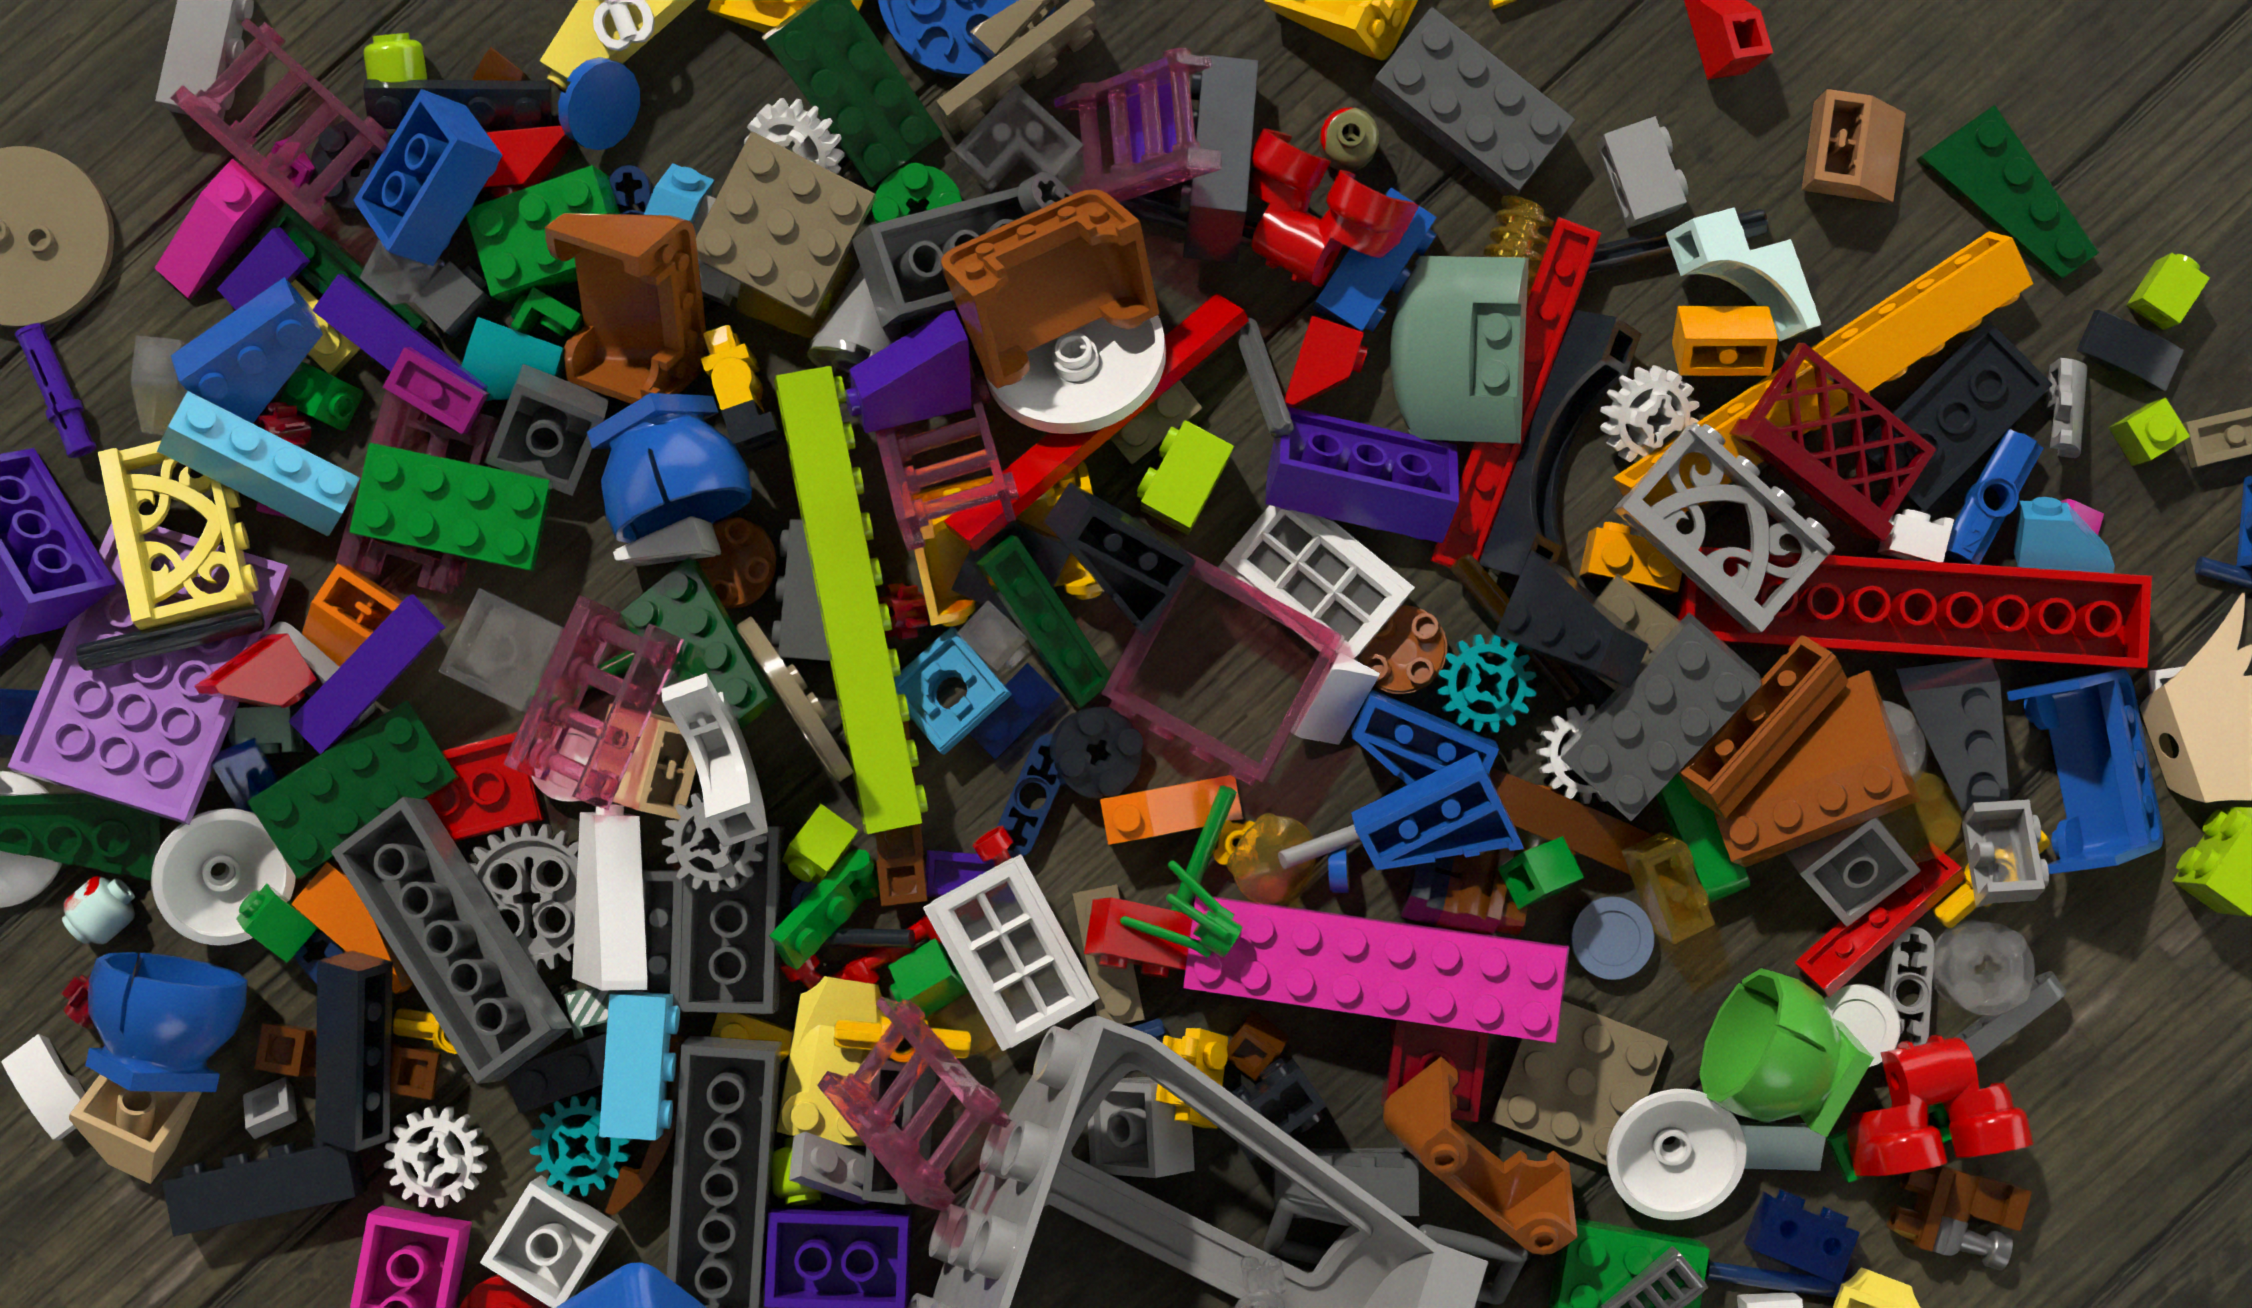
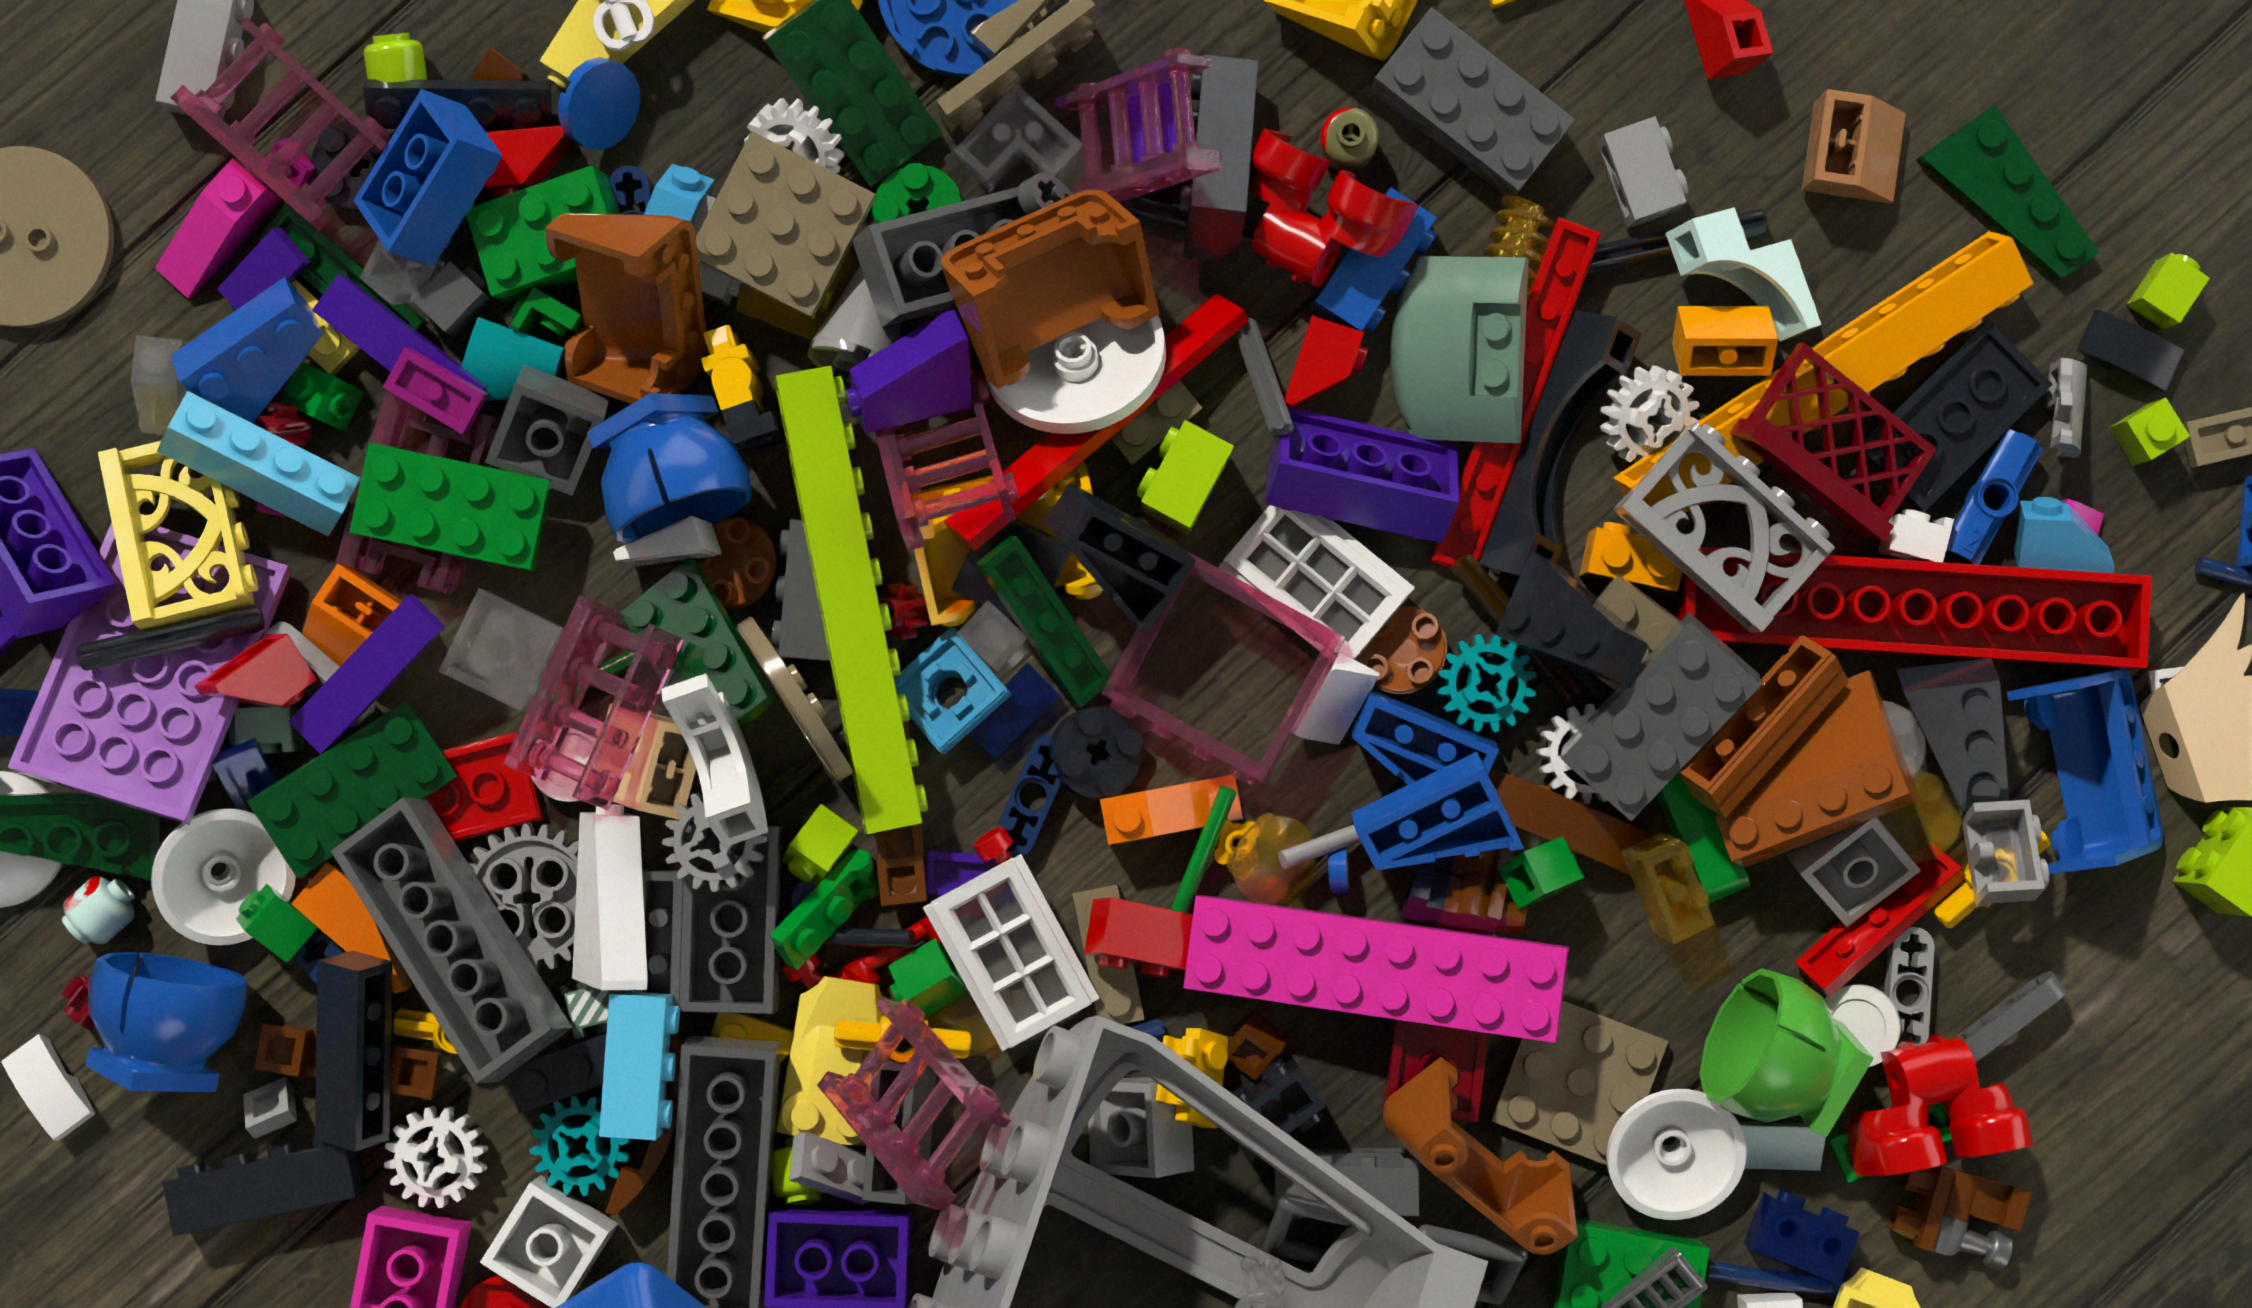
(62, 406): dark purple pin -> none
(133, 1127): tan slope -> none
(1214, 929): green plant -> none
(1612, 937): sand blue piece -> none
(2007, 972): clear brick -> none

